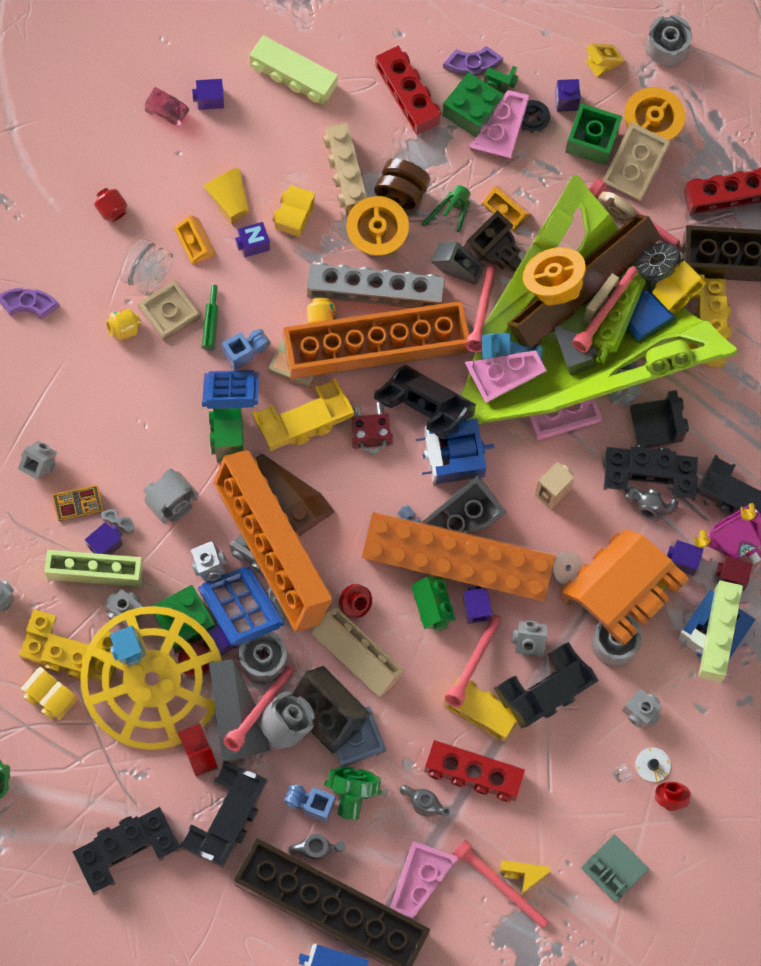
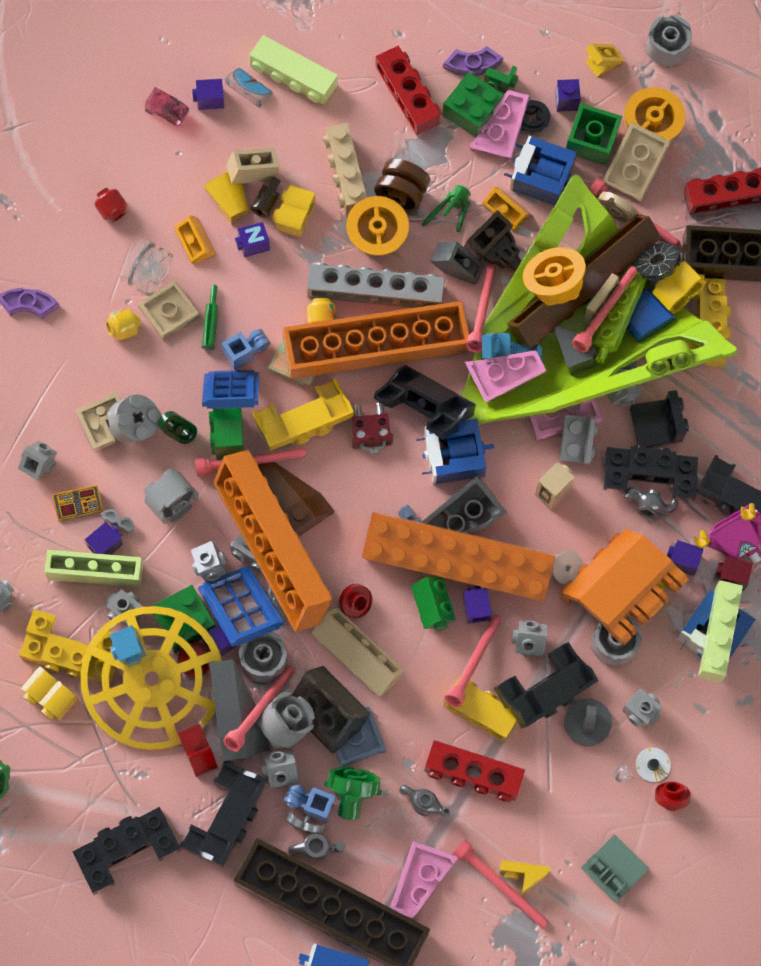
(94, 421): none -> tan plate
(135, 408): none -> light grey brick
(177, 427): none -> dark green plate
(205, 466): none -> coral piece
(248, 87): none -> slope
(252, 165): none -> tan brick
(266, 198): none -> dark brown hinge
(280, 769): none -> light grey brick
(309, 828): none -> light grey piece
(548, 175): none -> blue piece
(578, 439): none -> light grey bracket
(588, 722): none -> dark grey tile

